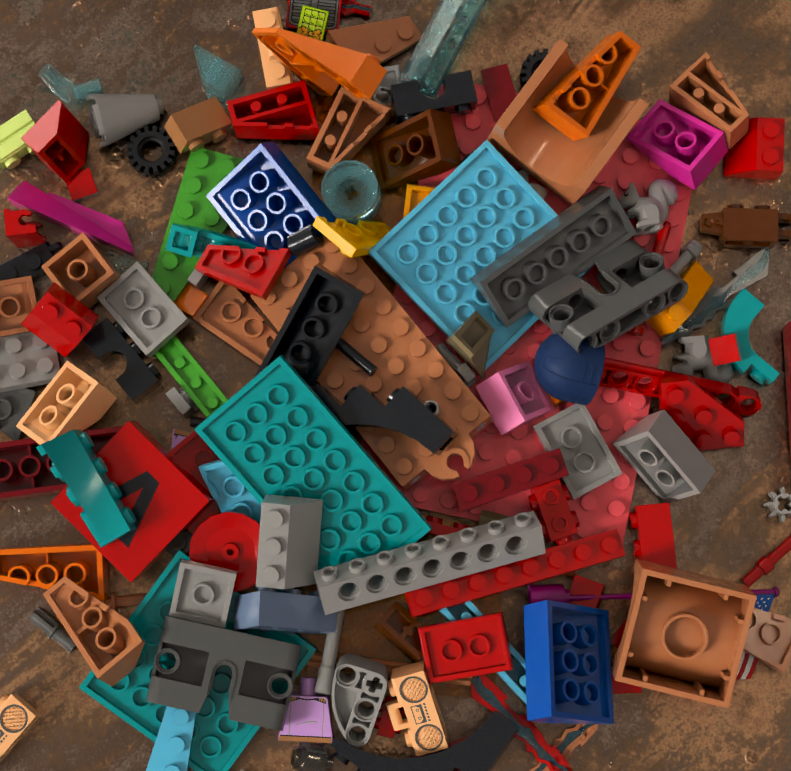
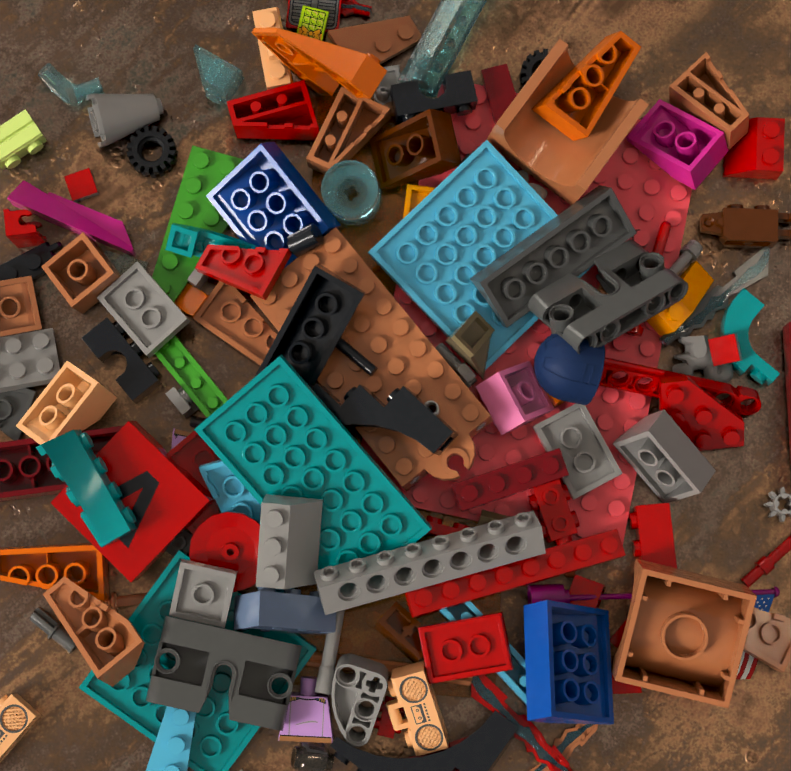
(58, 141): red slope -> none
(60, 320): red slope -> none
(198, 125): medium nougat brick -> none
(351, 238): yellow wing -> none
(651, 210): light grey animal -> none

